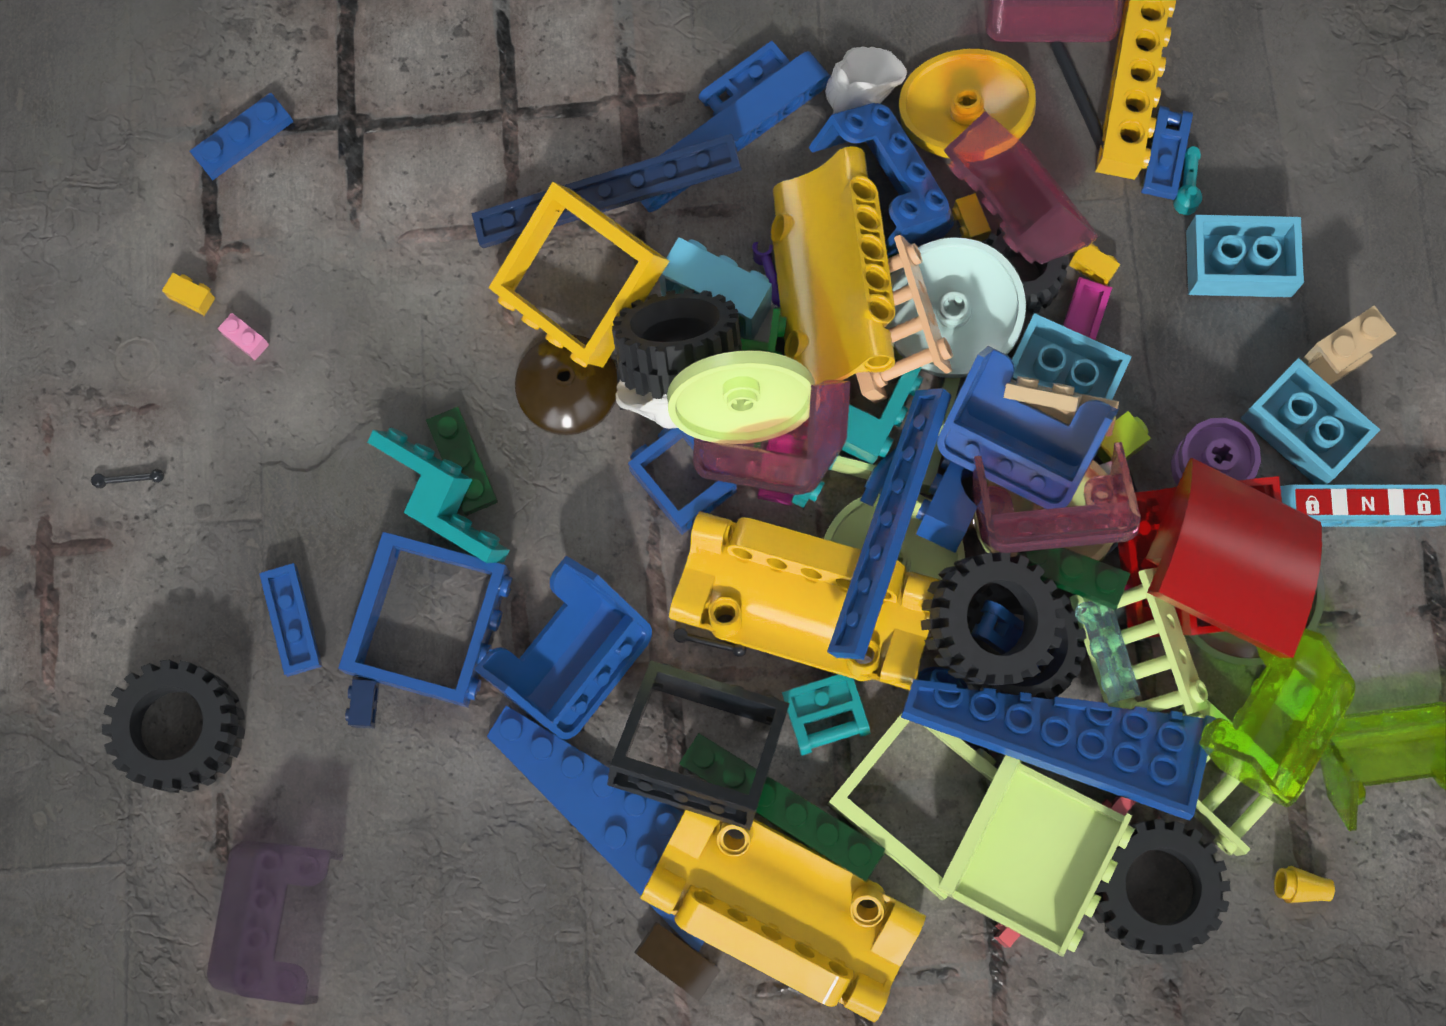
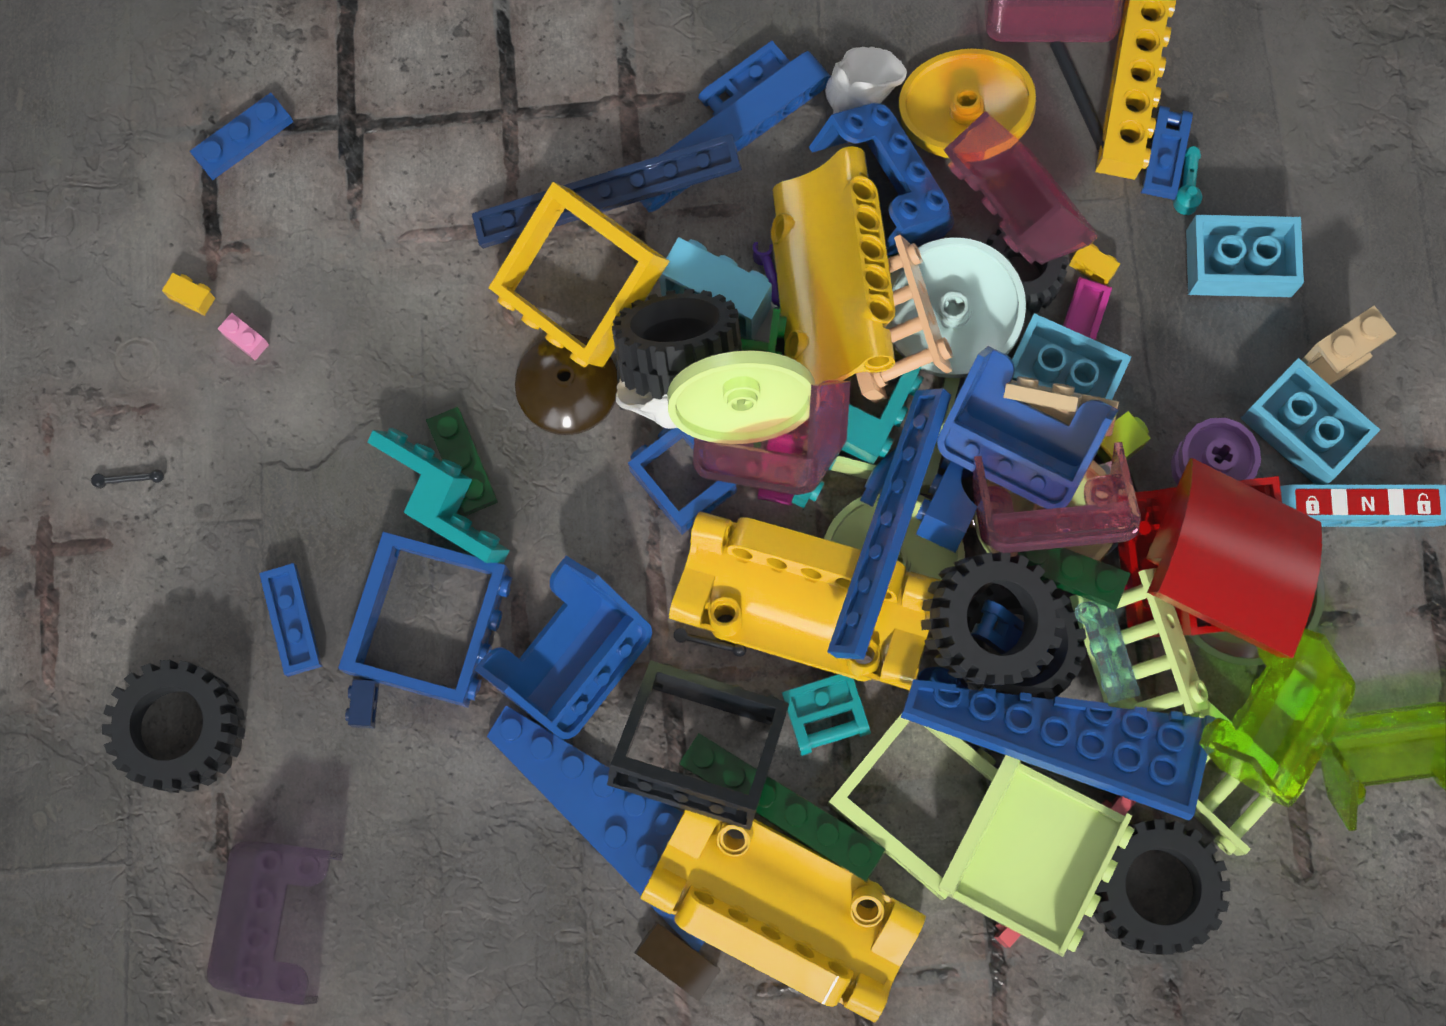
(971, 218): yellow piece -> none
(1301, 886): yellow cone -> none

